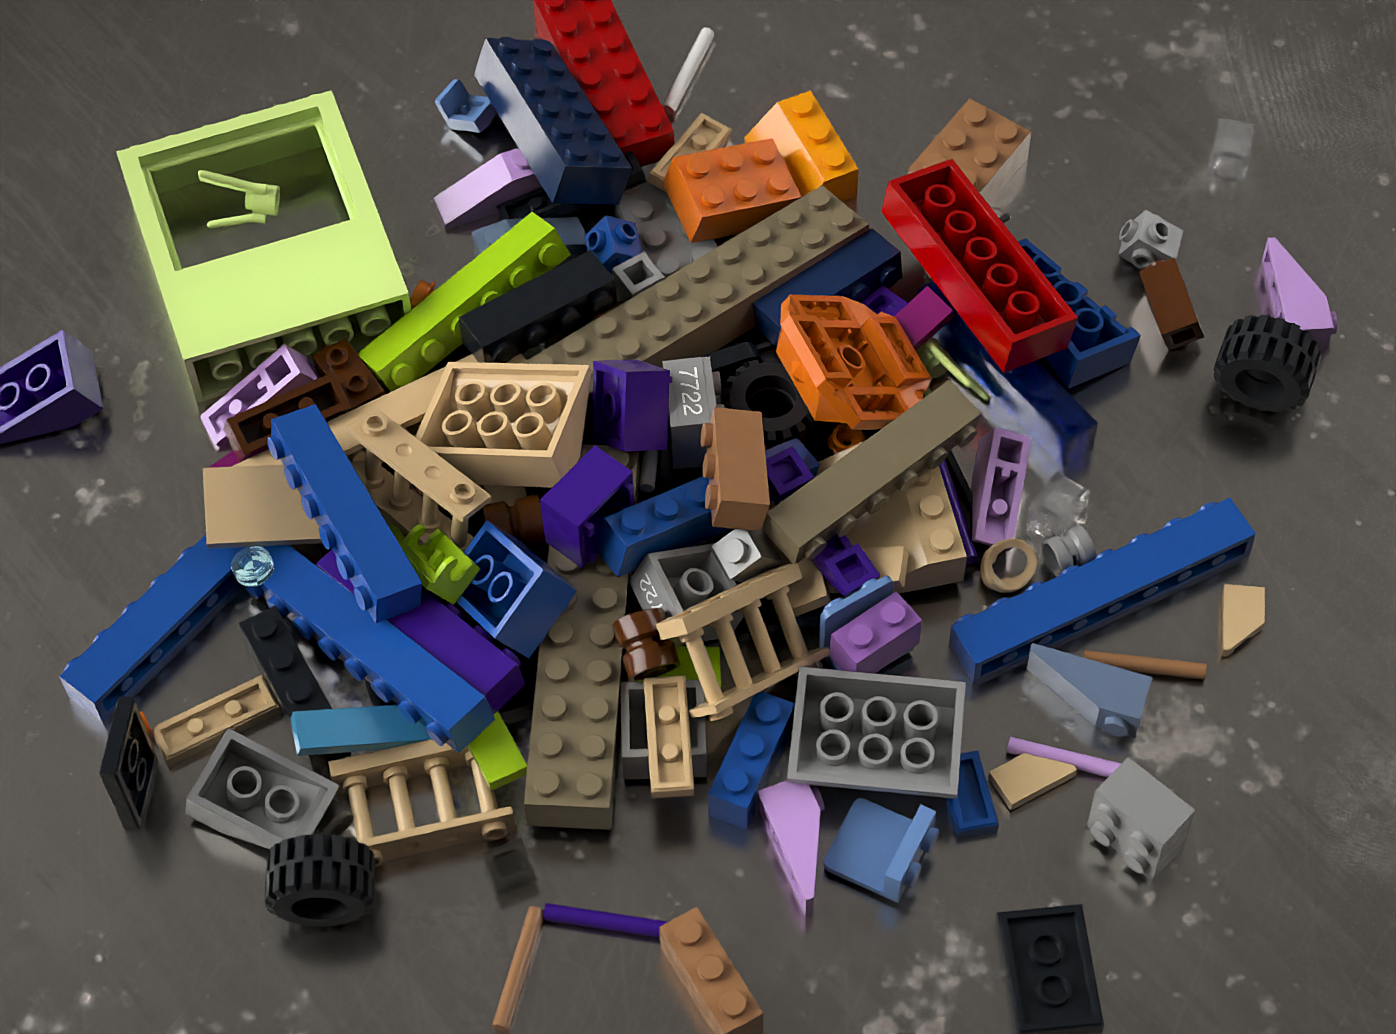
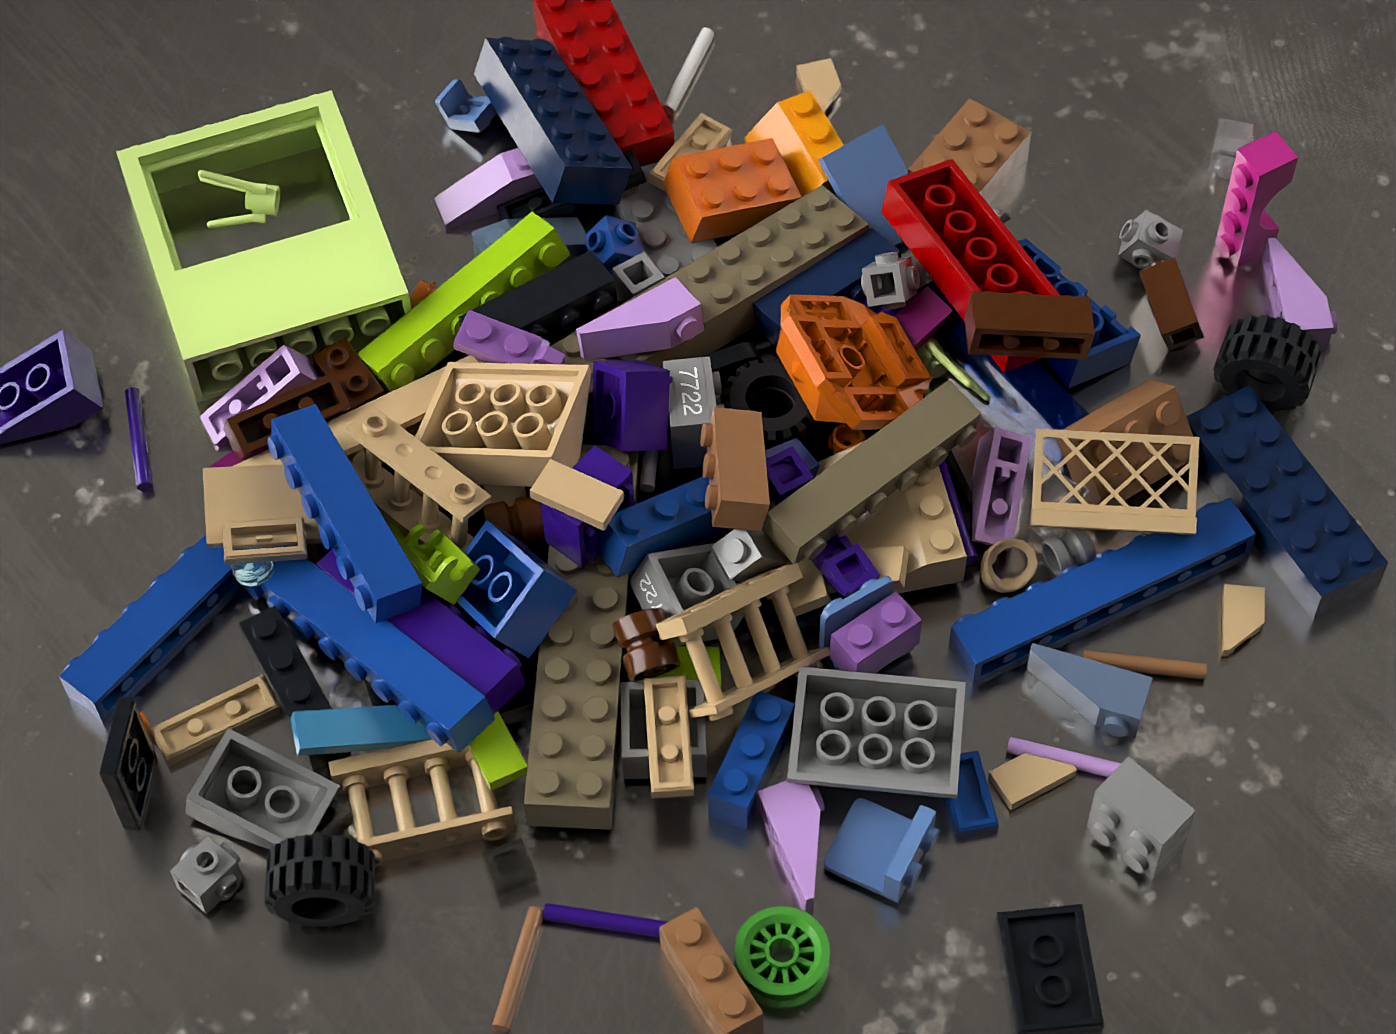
(138, 439): none -> dark purple bar
(208, 873): none -> light grey brick
(264, 554): none -> tan tile
(503, 343): none -> medium lavender hinge
(577, 494): none -> tan tile
(644, 324): none -> lavender slope
(795, 923): none -> bright green wheel
(821, 80): none -> tan tile
(861, 176): none -> medium blue tile
(879, 286): none -> light grey brick
(1029, 325): none -> reddish brown brick
(1110, 517): none -> tan fence
(1143, 410): none -> medium nougat brick
(1256, 177): none -> dark pink arch
(1286, 502): none -> dark blue brick

